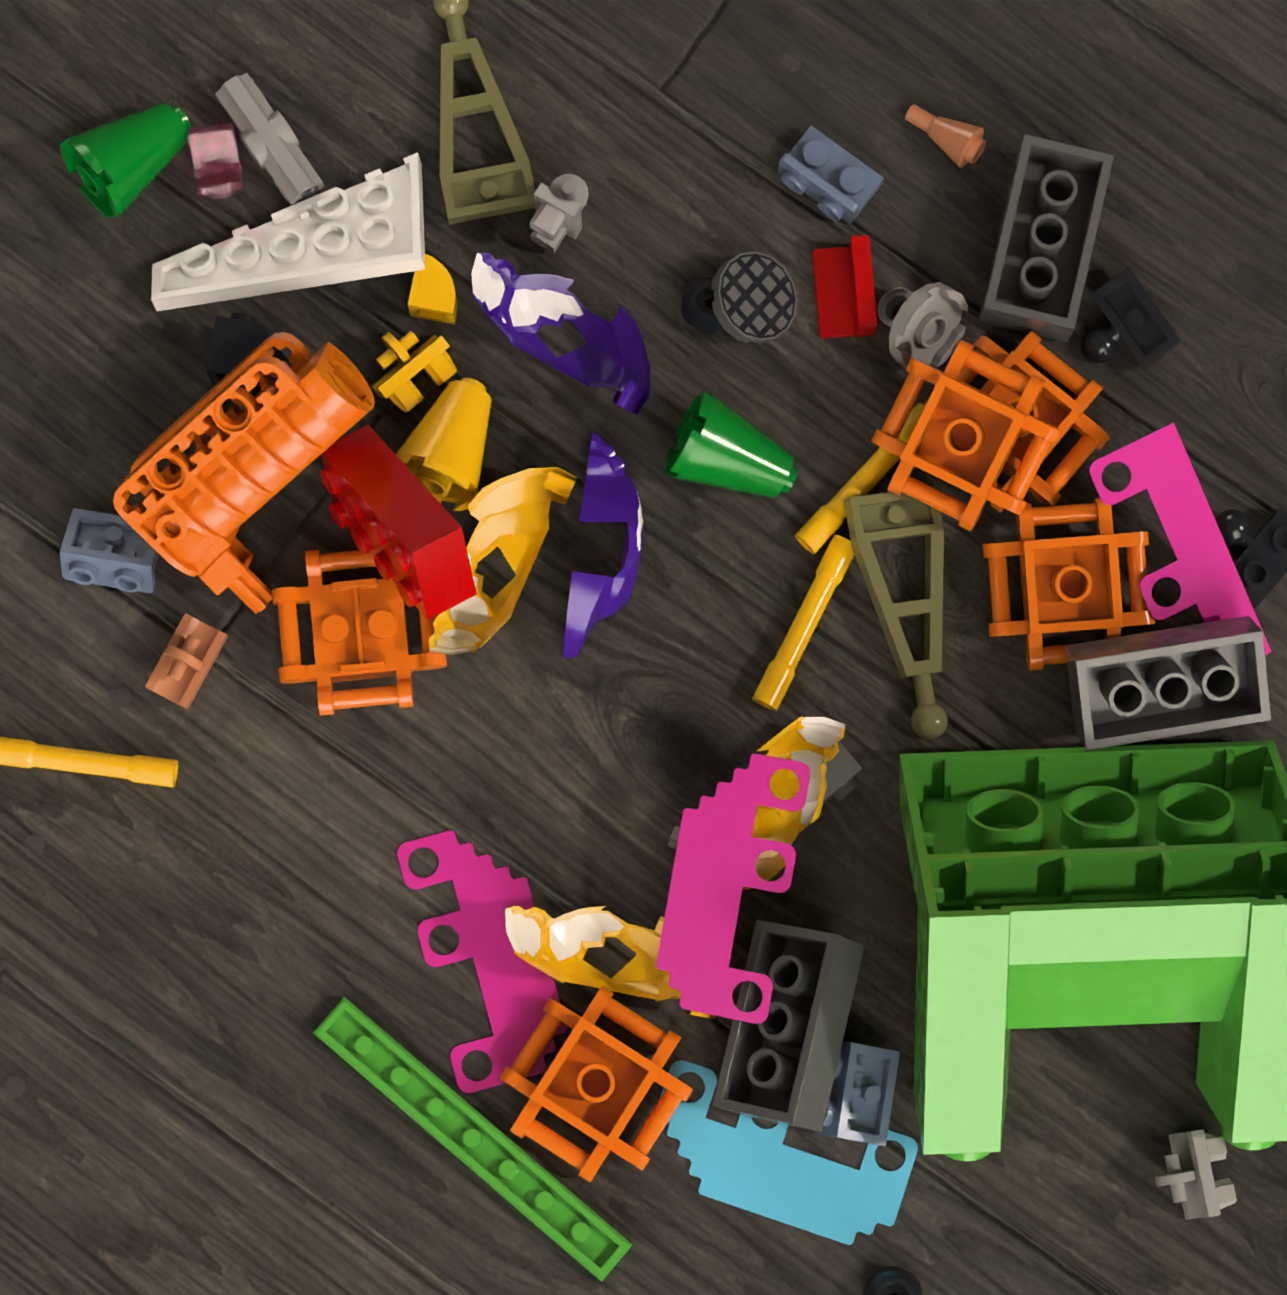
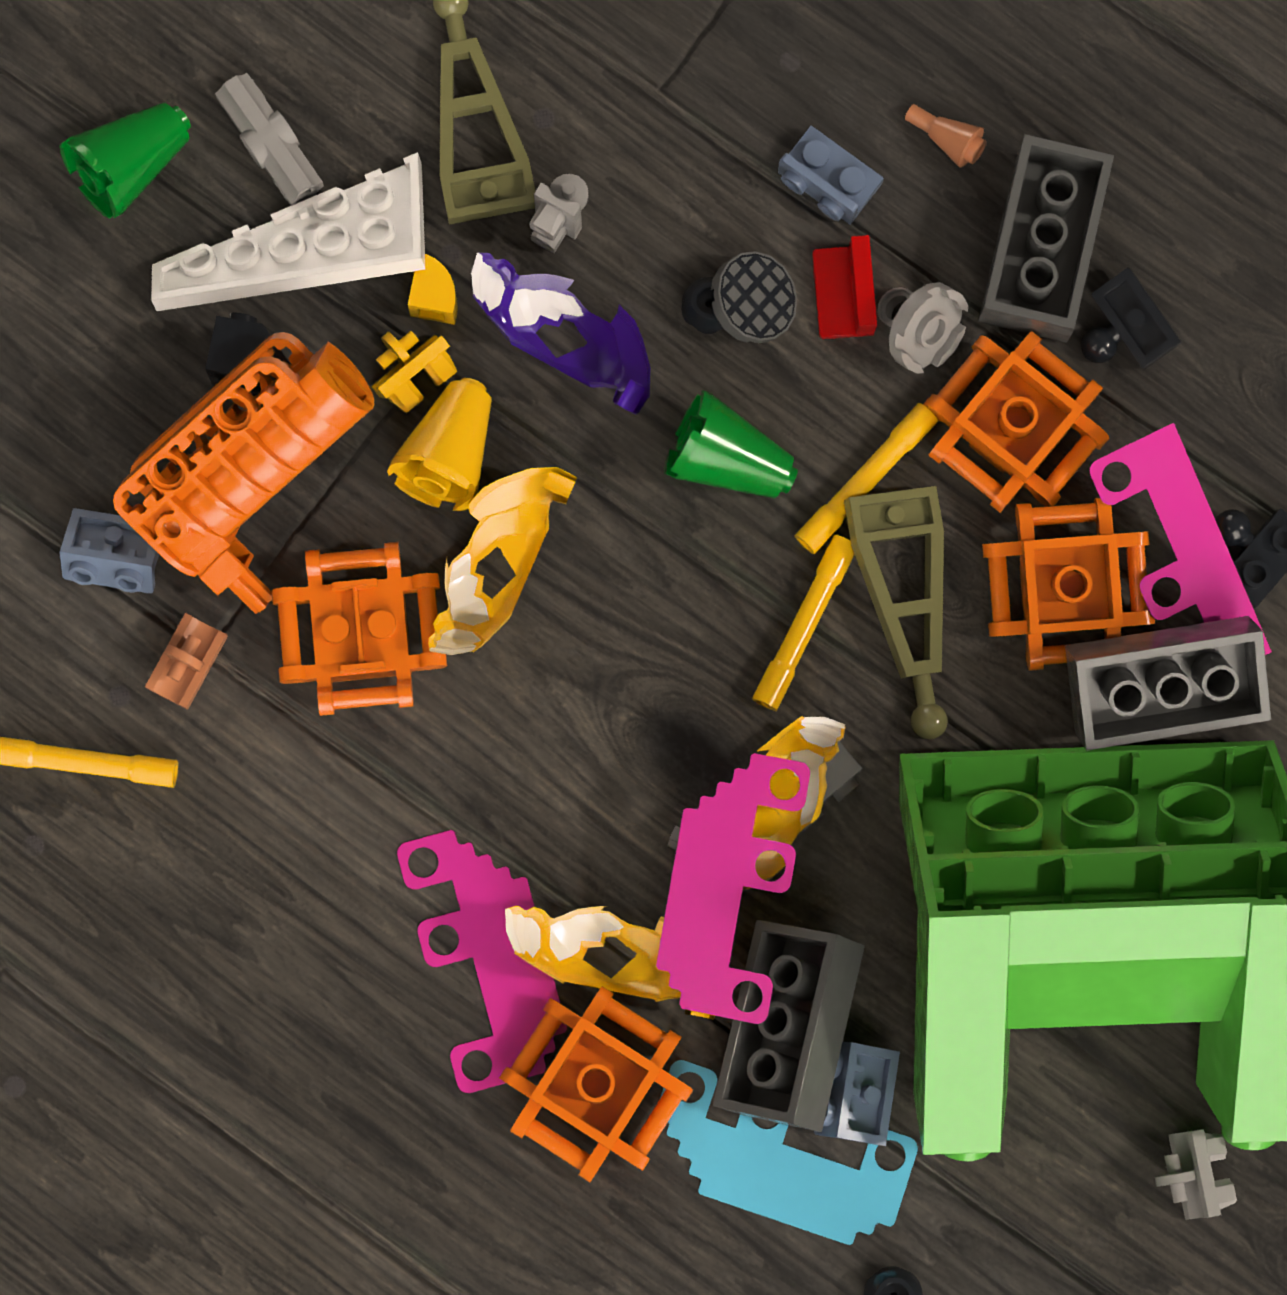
(216, 160): clear pink bracket -> none
(397, 522): red piece -> none
(473, 1139): bright green tile -> none
(606, 498): dark purple animal -> none
(965, 436): orange brick -> none

